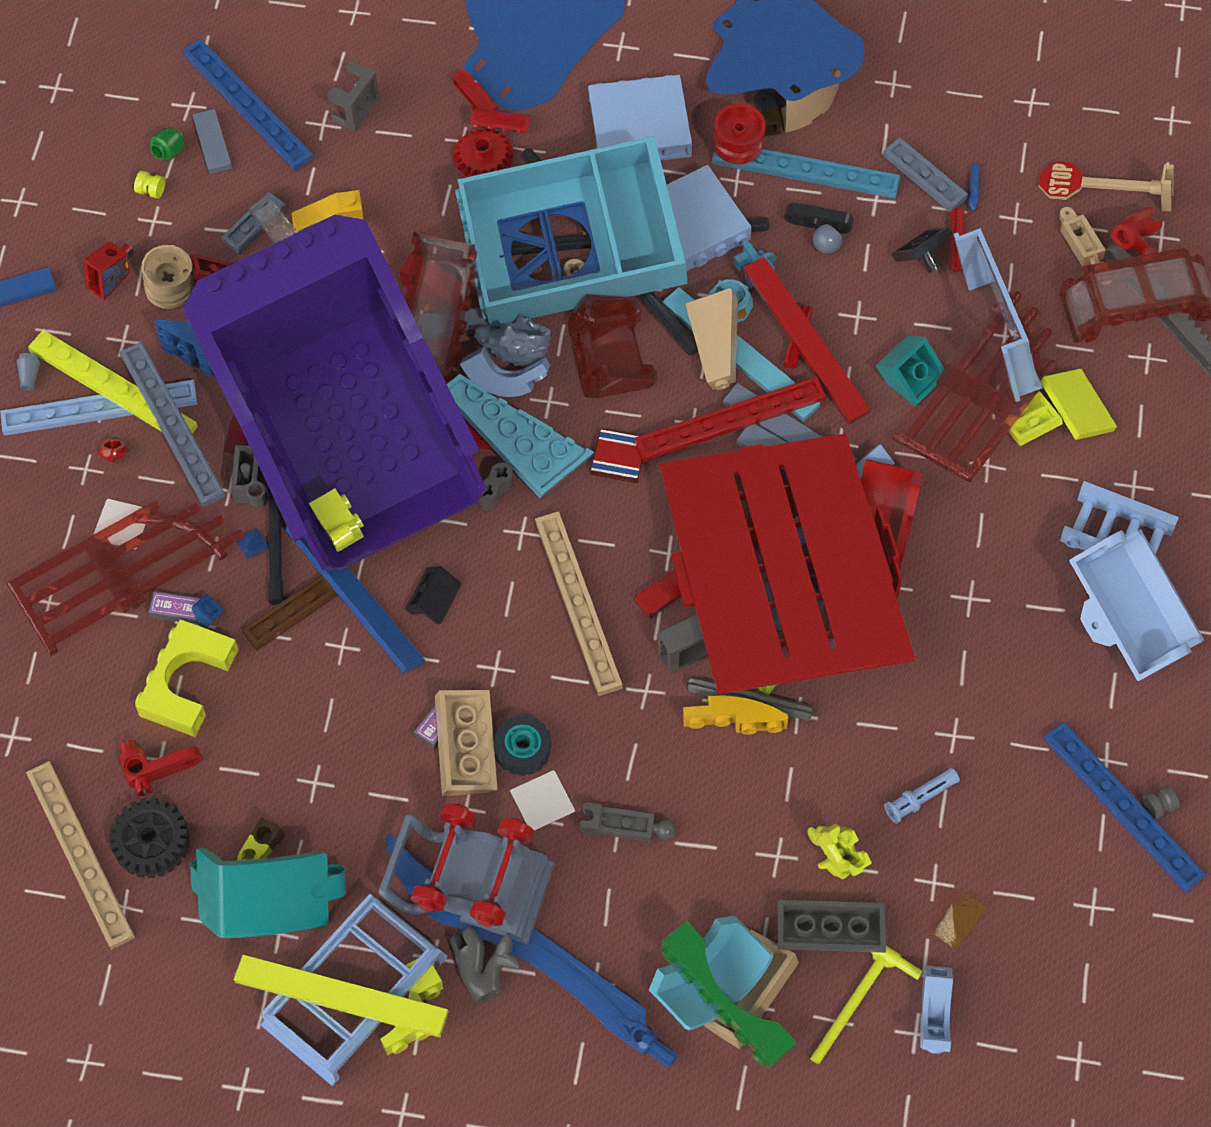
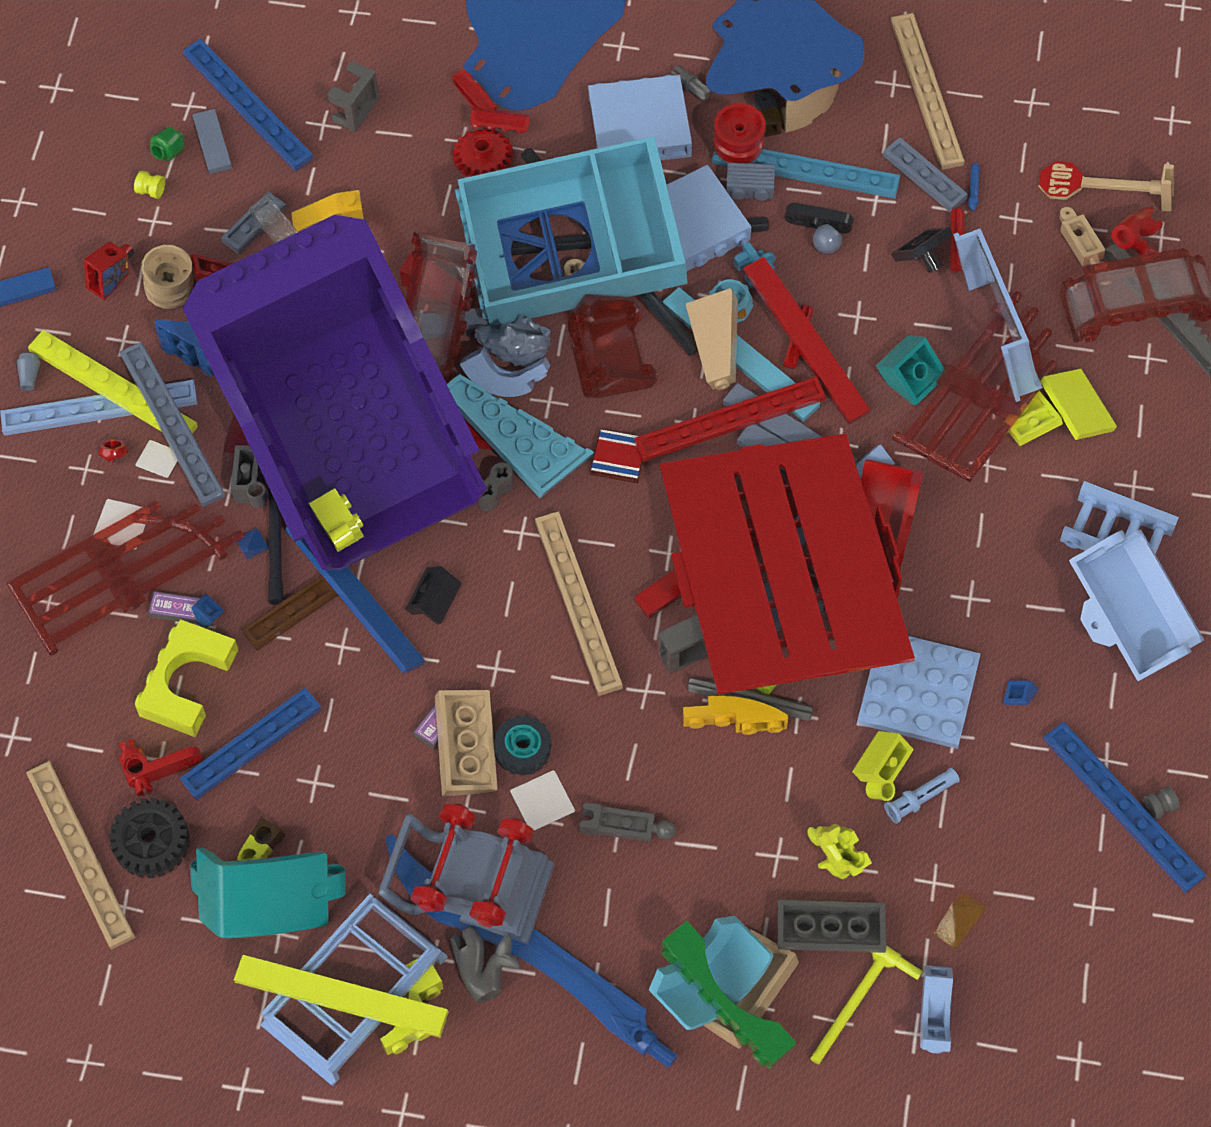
(157, 459): none -> white sticker
(250, 744): none -> blue plate
(692, 83): none -> dark grey axle
(750, 181): none -> sand blue brick
(882, 764): none -> neon yellow hinge
(922, 696): none -> light blue plate
(927, 91): none -> tan tile
(1019, 692): none -> blue slope

